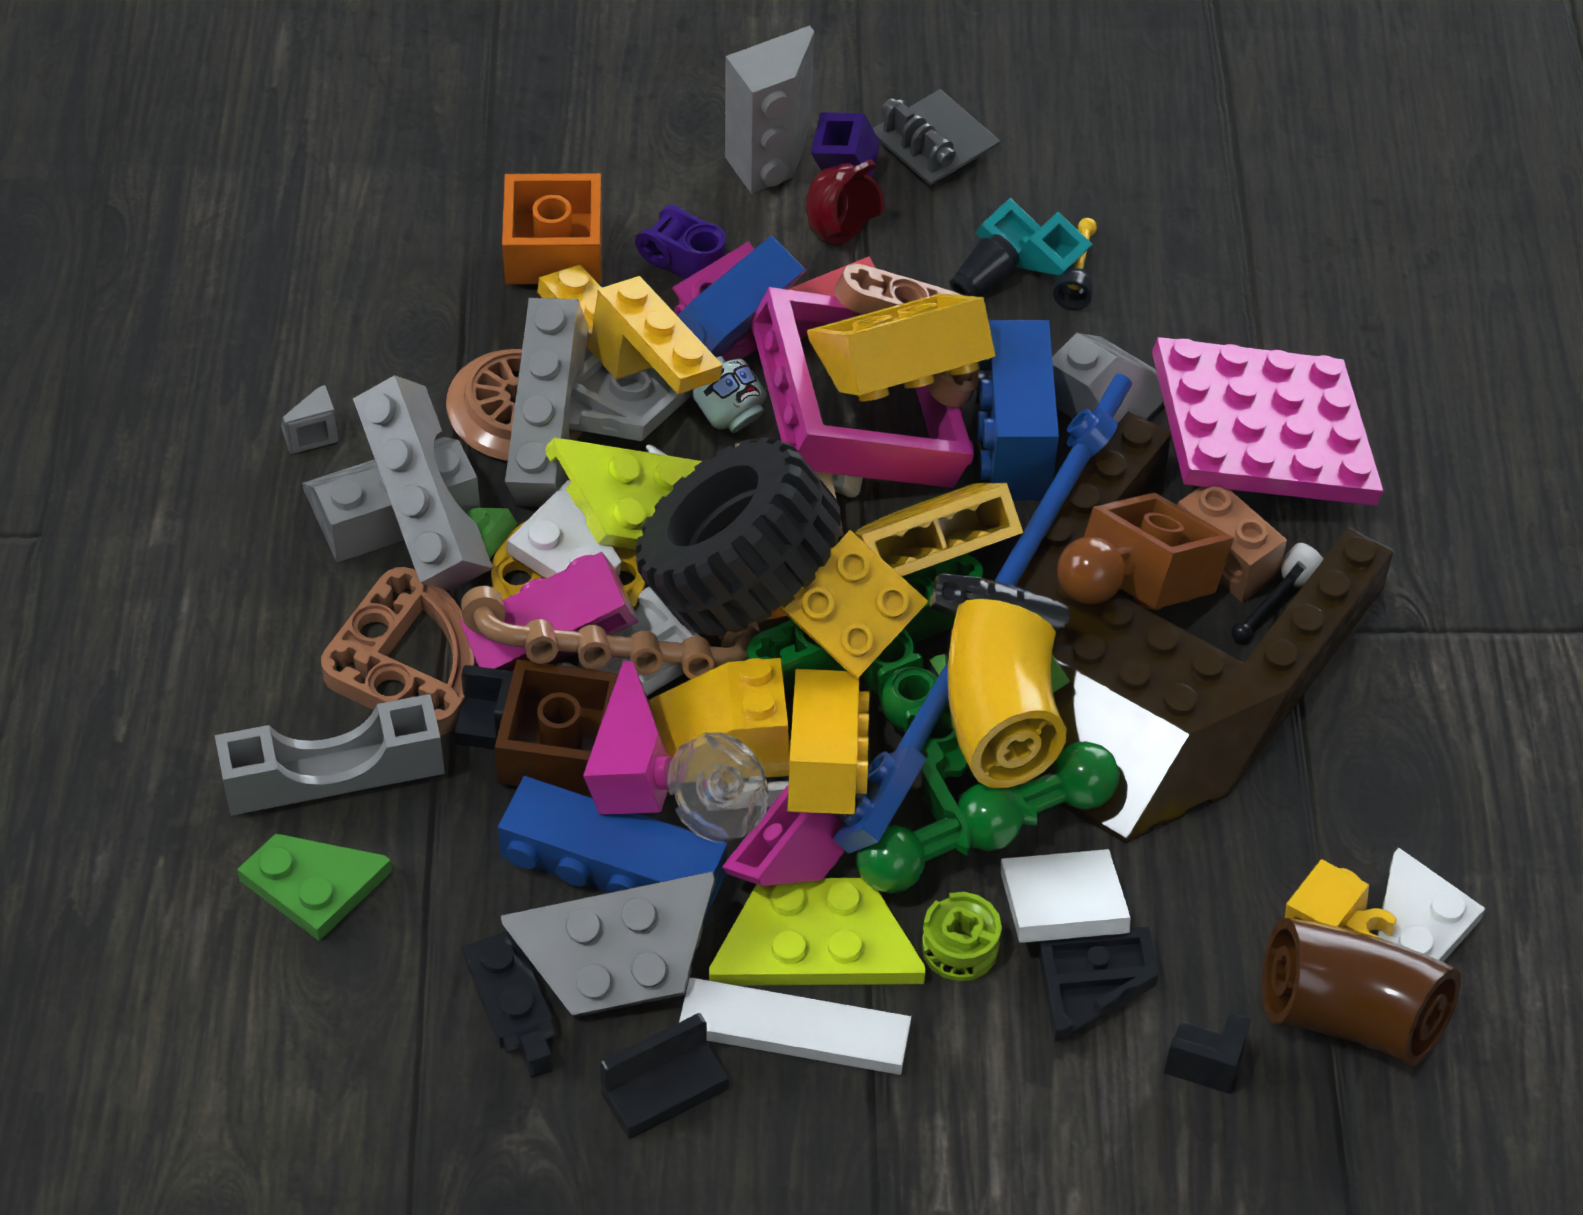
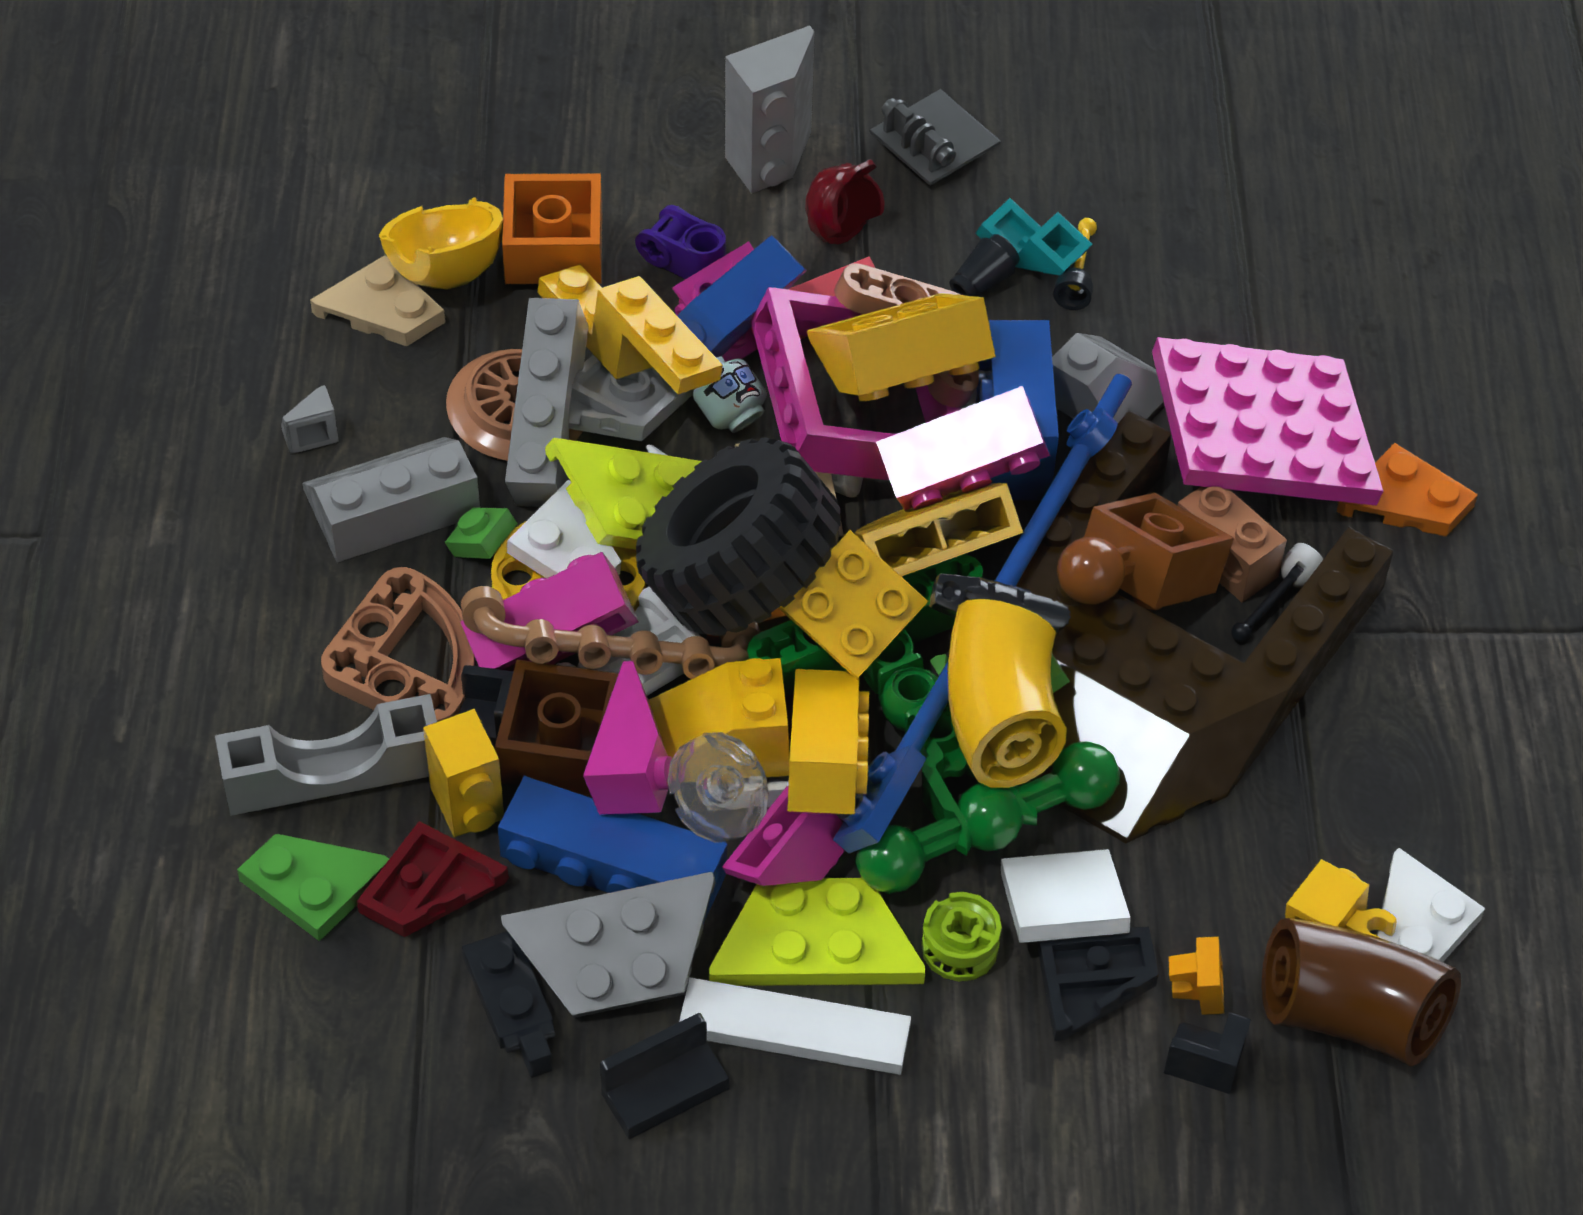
(381, 303): none -> tan wing
(428, 881): none -> dark red wing
(436, 530): light grey arch -> none
(444, 243): none -> yellow cylinder
(464, 773): none -> yellow brick
(843, 140): dark purple brick -> none
(963, 450): none -> brick
(1200, 975): none -> light orange tile
(1416, 495): none -> orange wing

